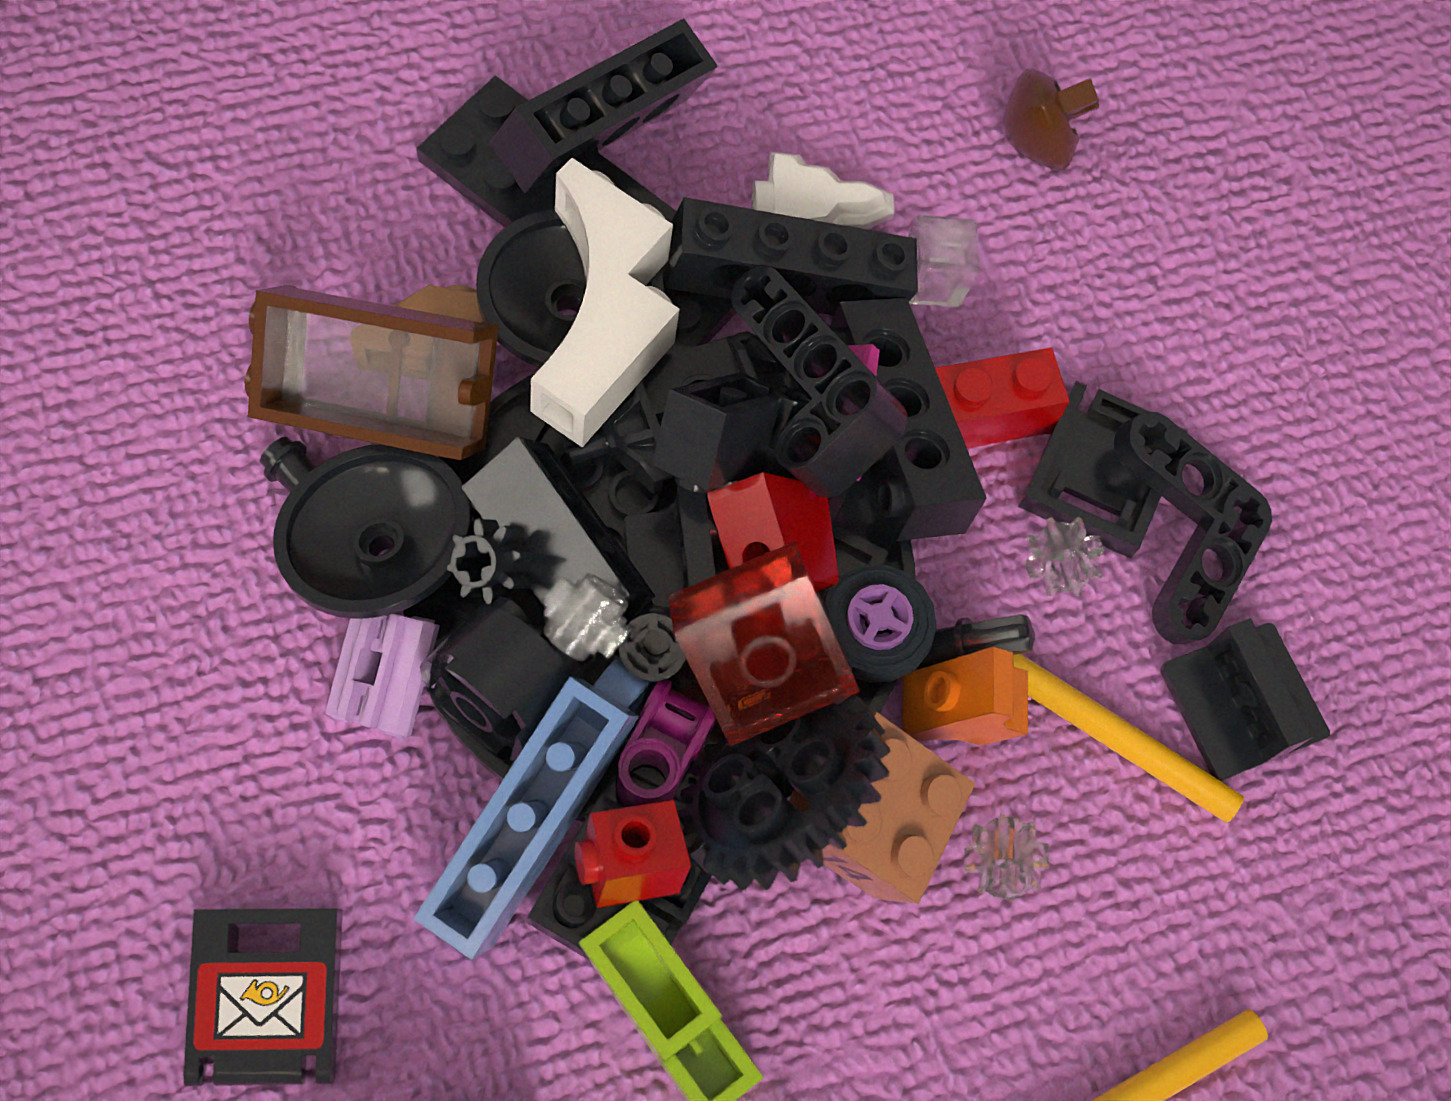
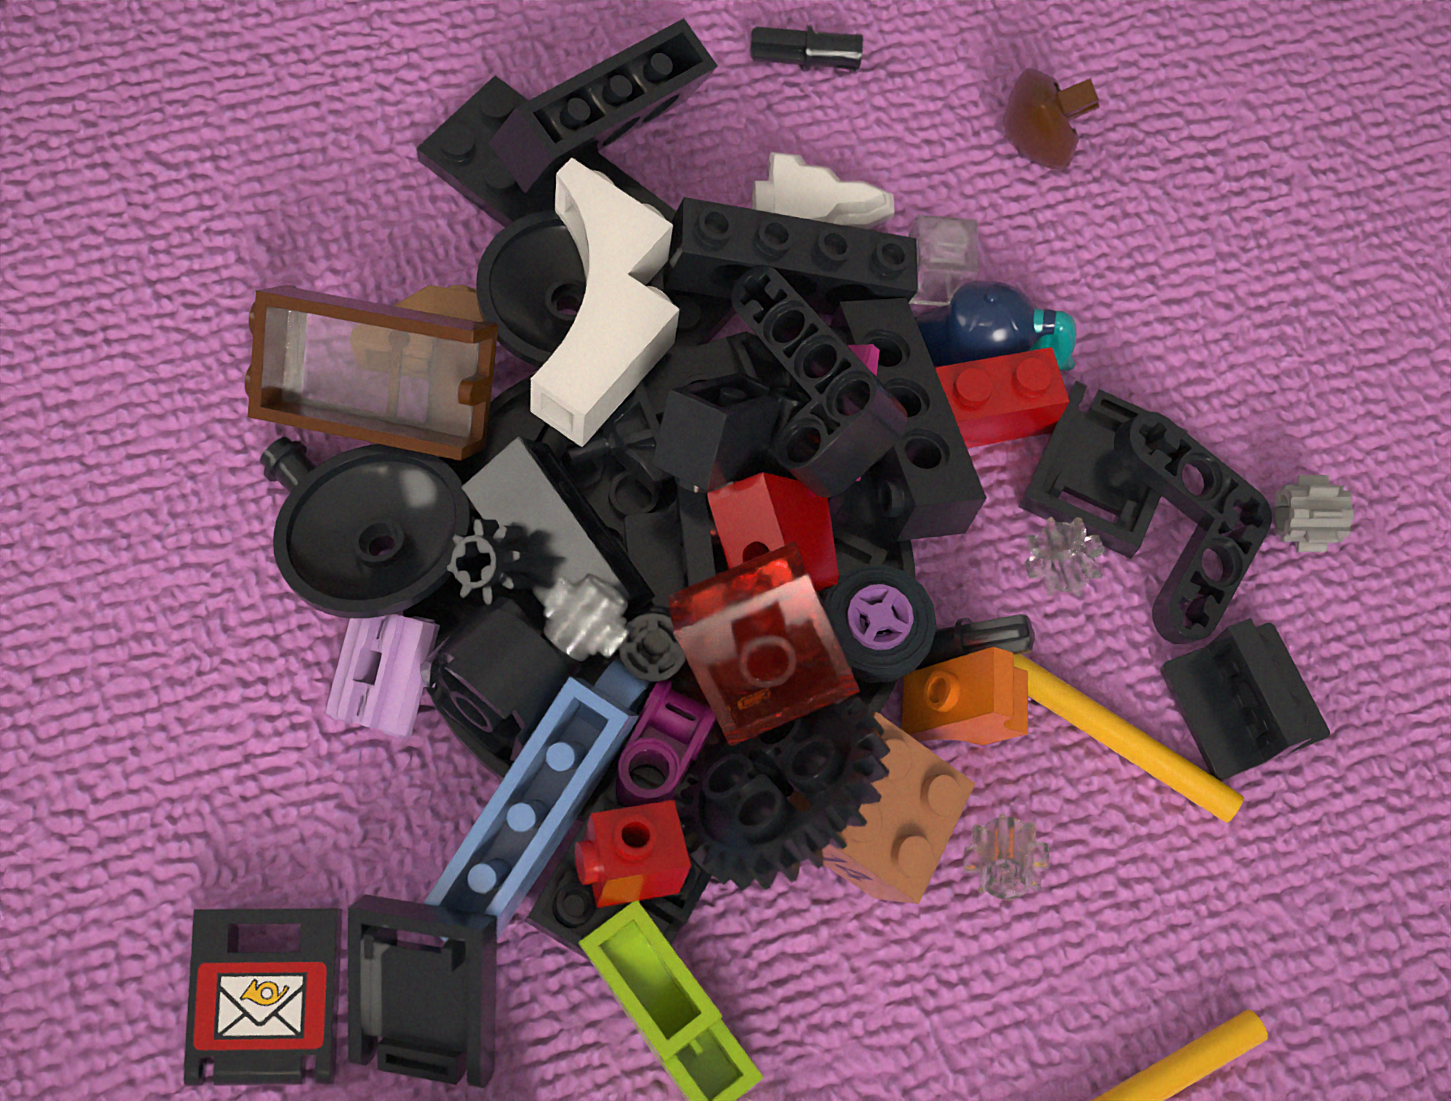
(422, 998): none -> black container
(806, 48): none -> black axle
(992, 322): none -> dark blue hair
(1312, 513): none -> light grey gear

